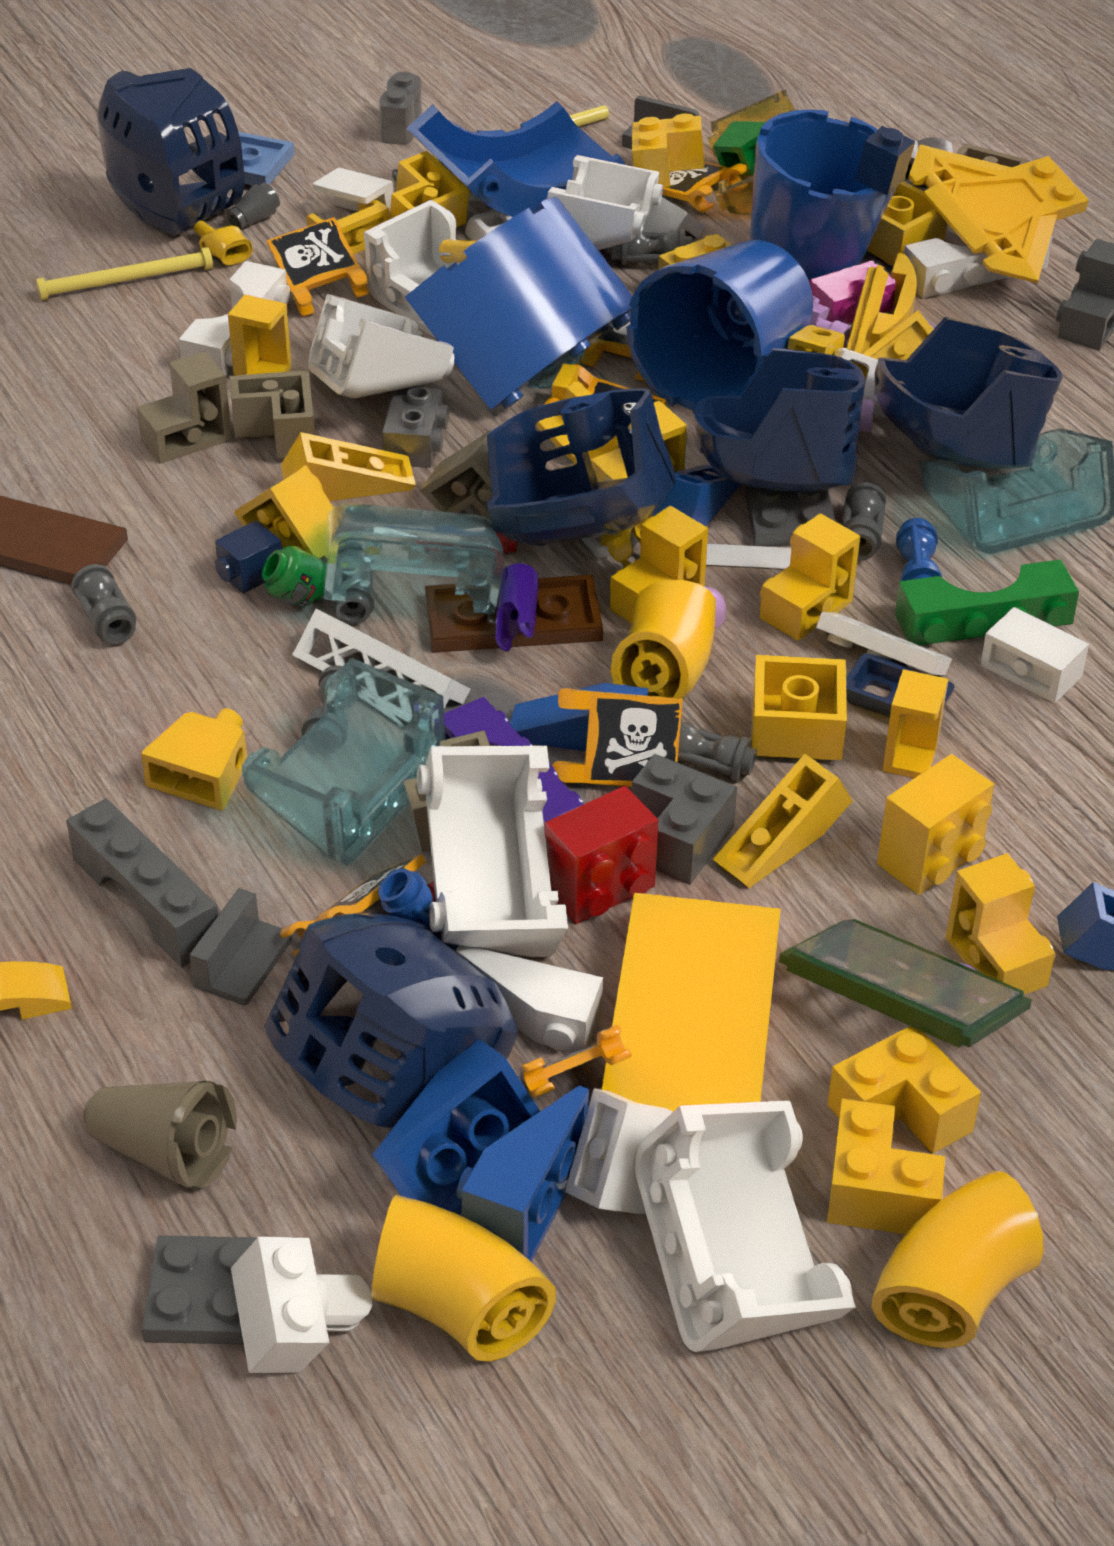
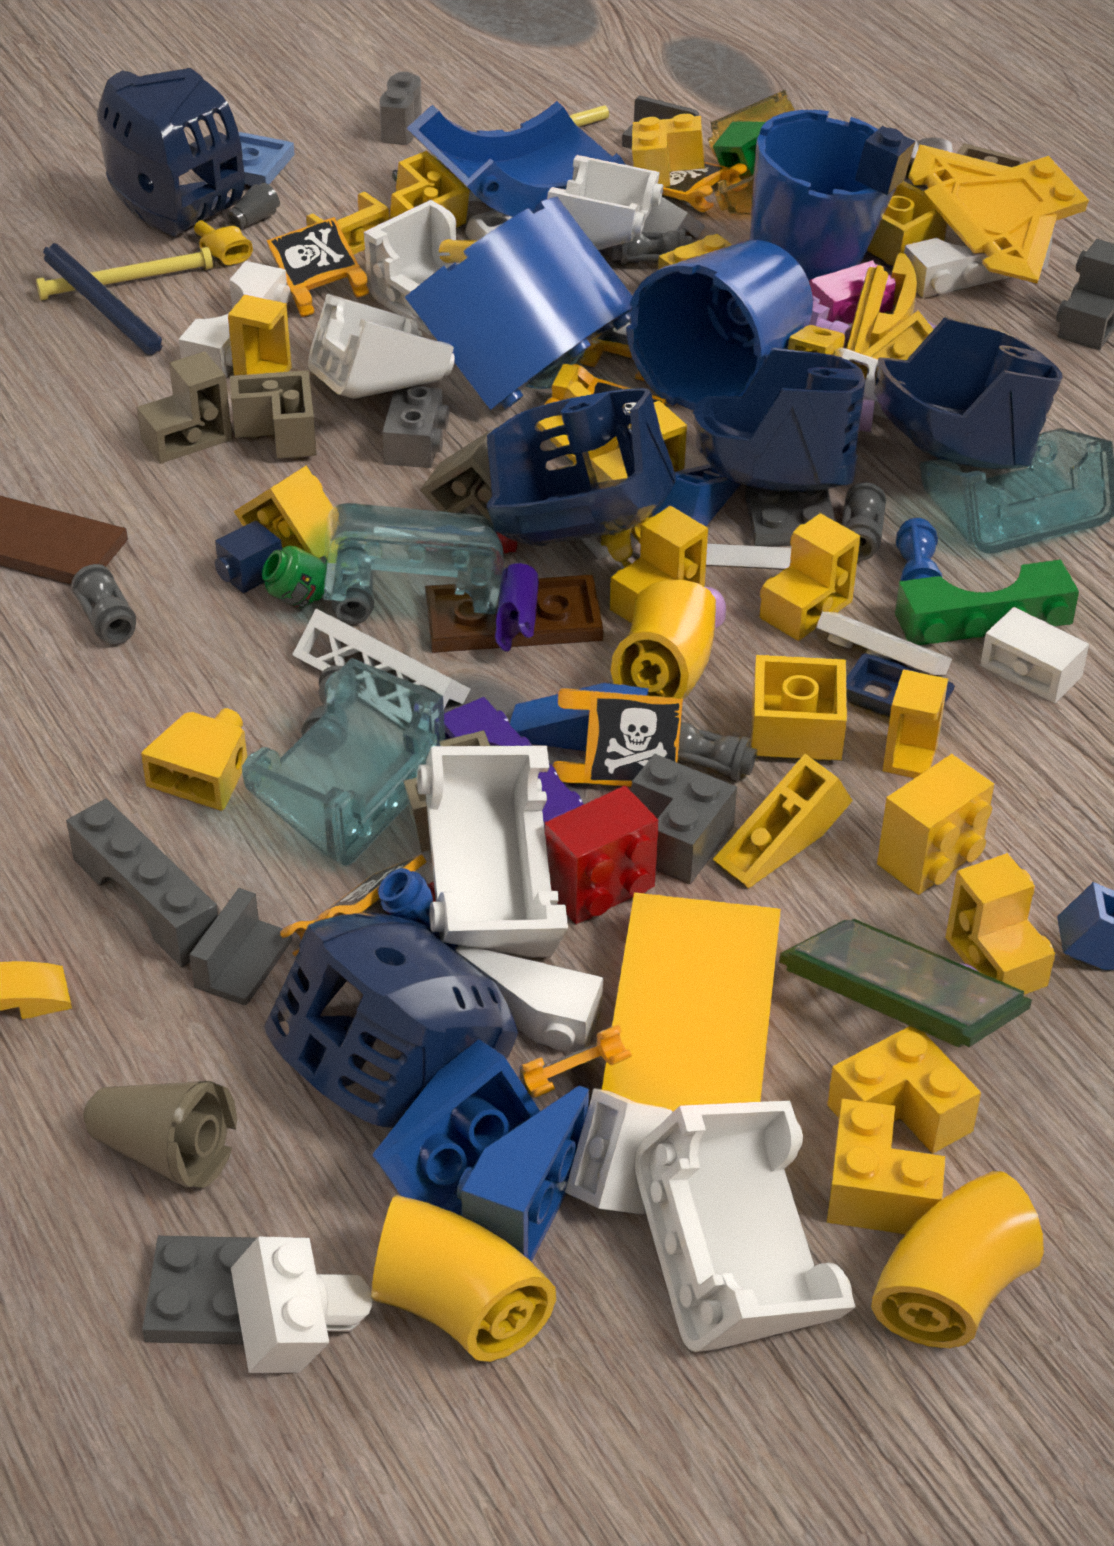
(103, 299): none -> dark blue axle
(349, 468): yellow slope -> none
(353, 188): white panel -> none

